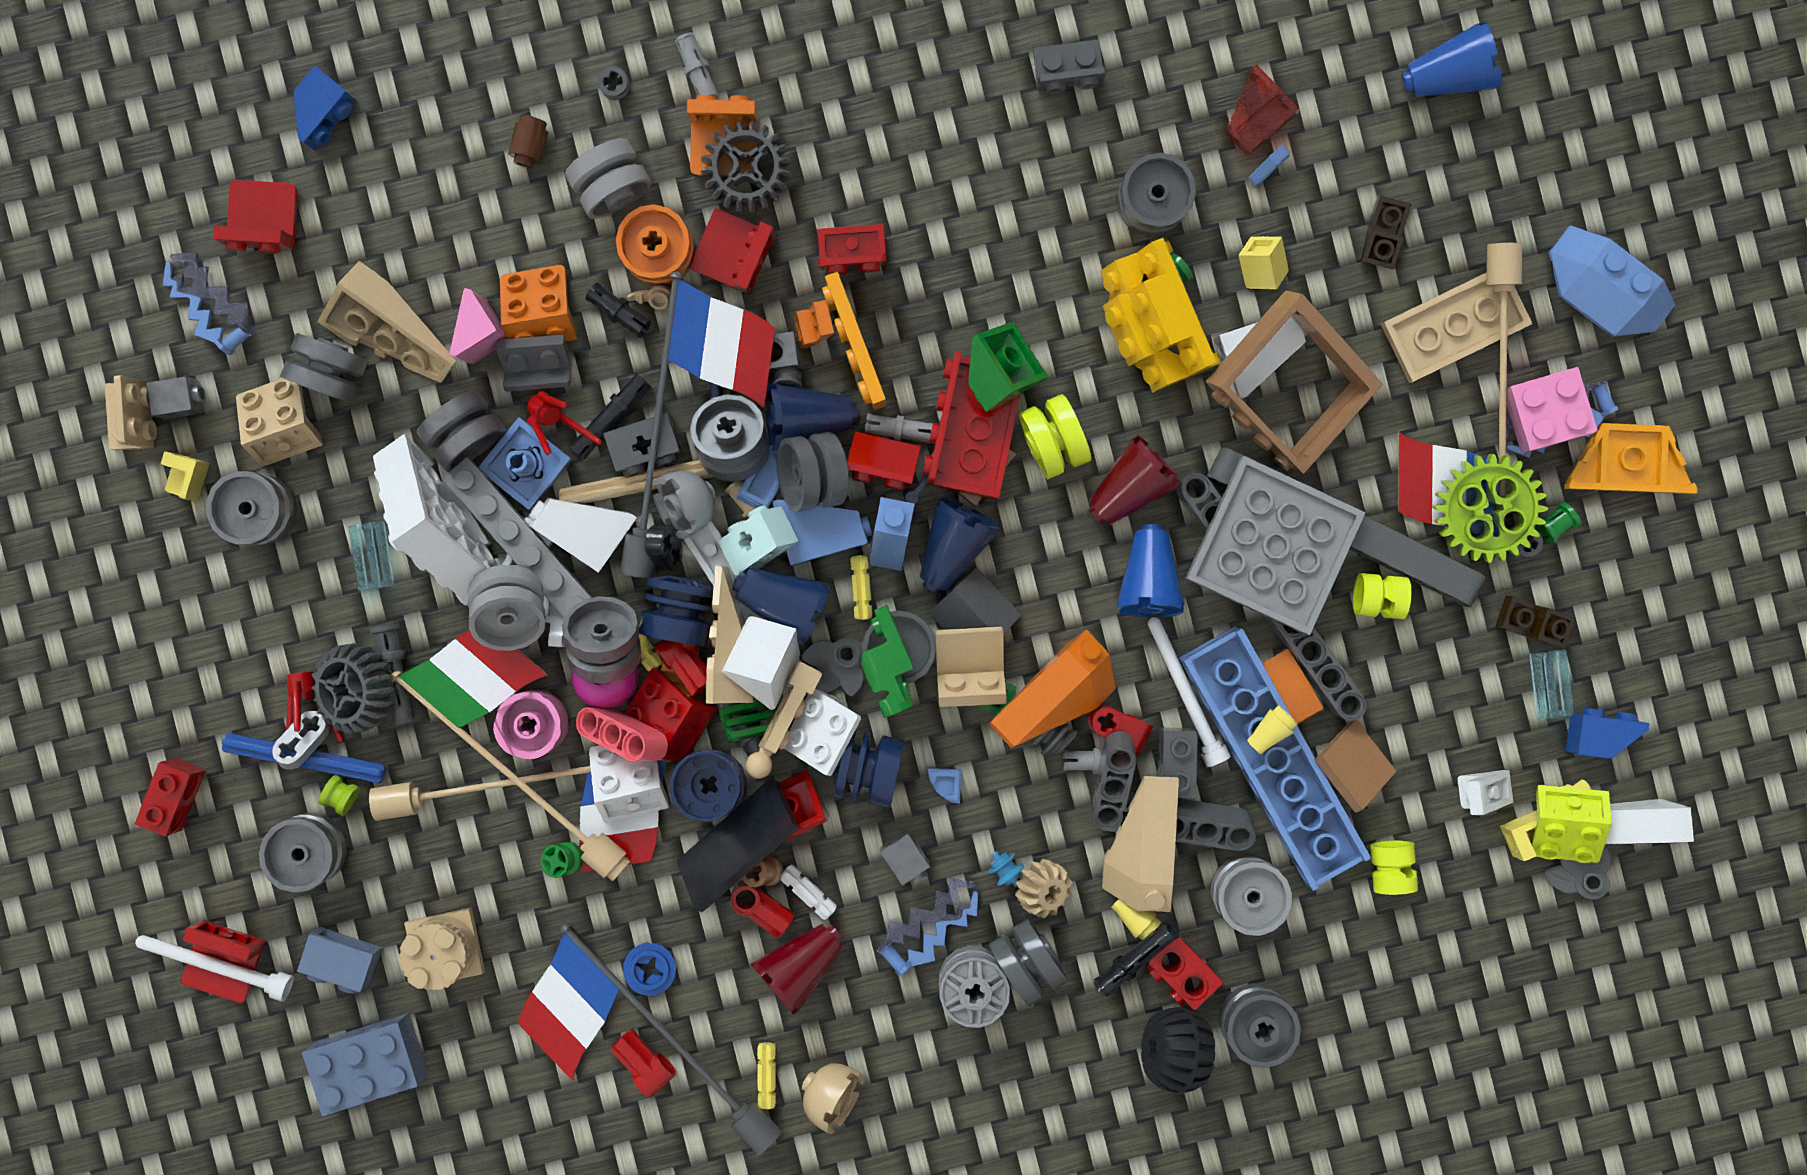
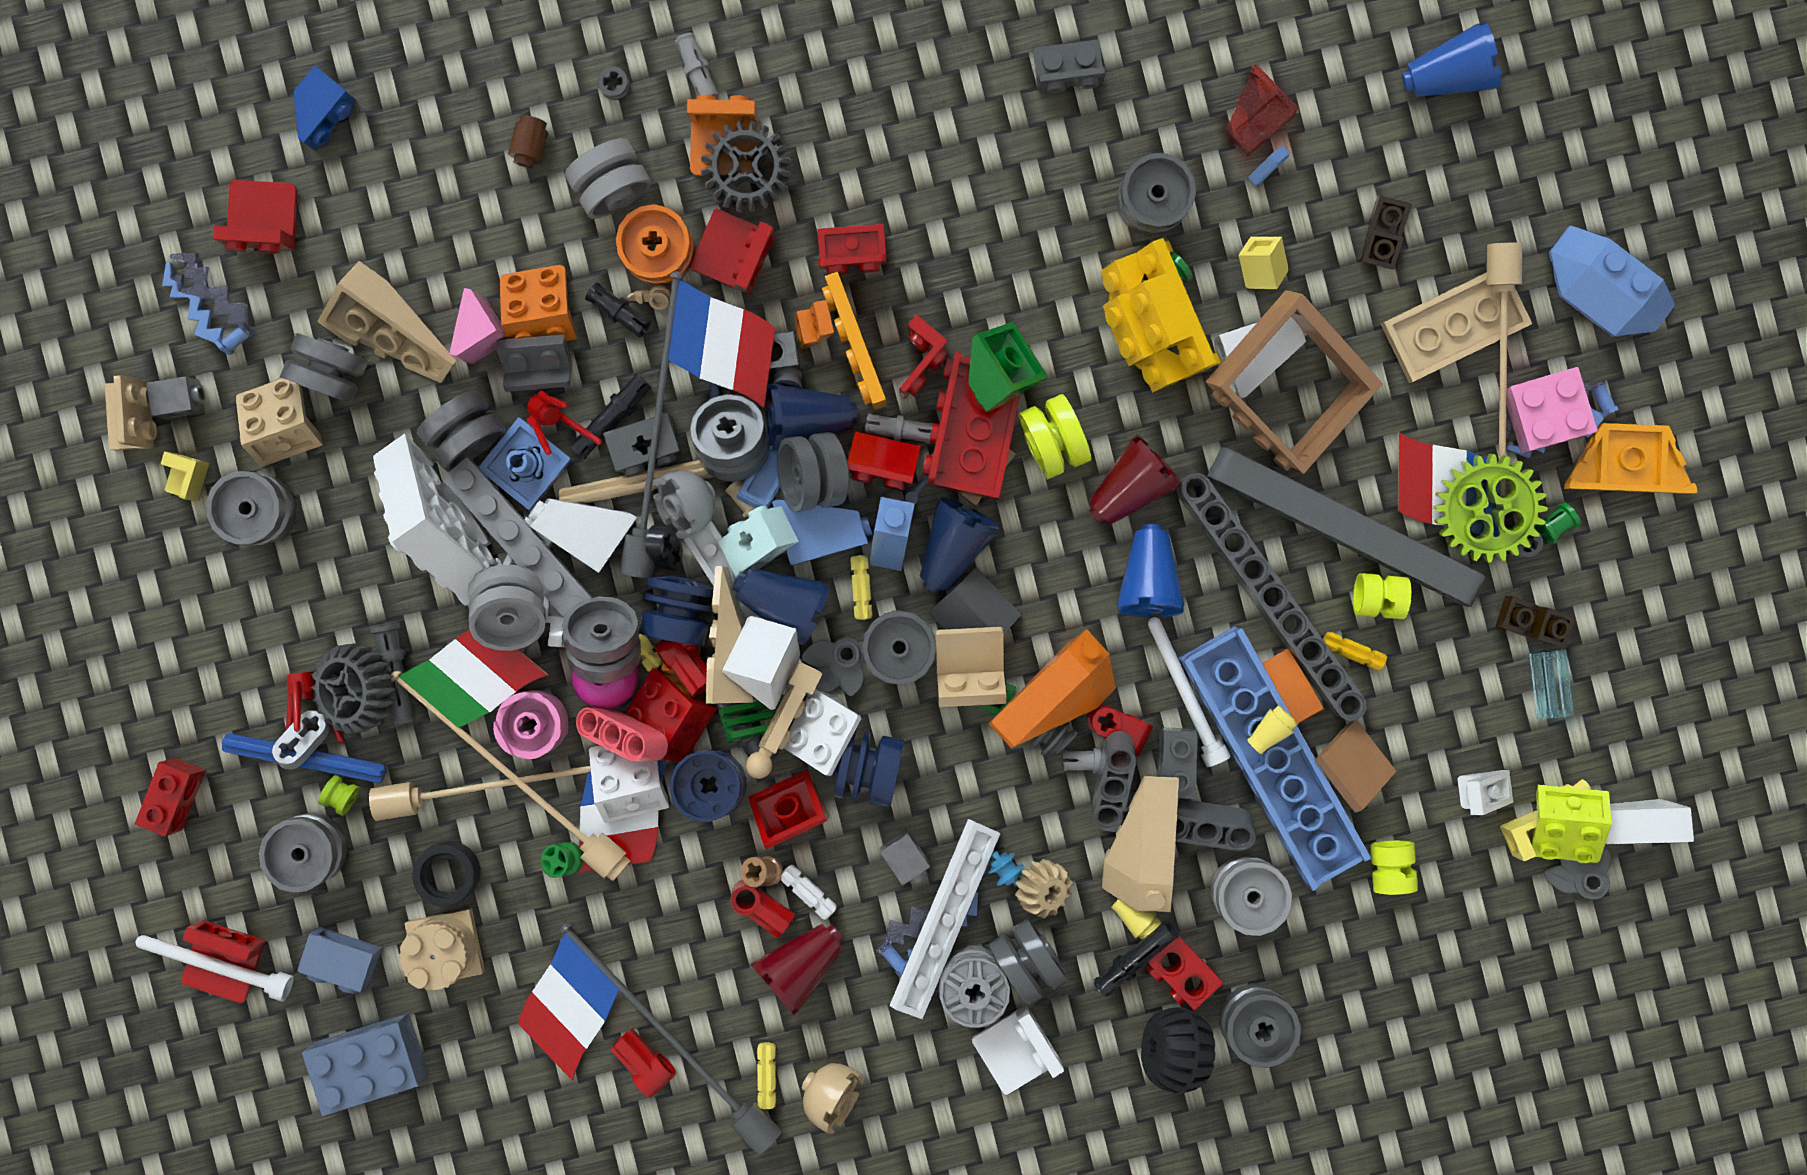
(384, 555): clear light blue tile -> none
(426, 889): none -> black tyre
(635, 973): blue gear -> none
(737, 844): black tile -> none
(886, 663): green plate -> none
(923, 338): none -> red bracket
(944, 919): none -> white plate
(946, 783): medium blue tile -> none
(1017, 1050): none -> white bracket
(1275, 545): light grey plate -> none
(1355, 651): none -> yellow axle
(1602, 736): blue slope -> none

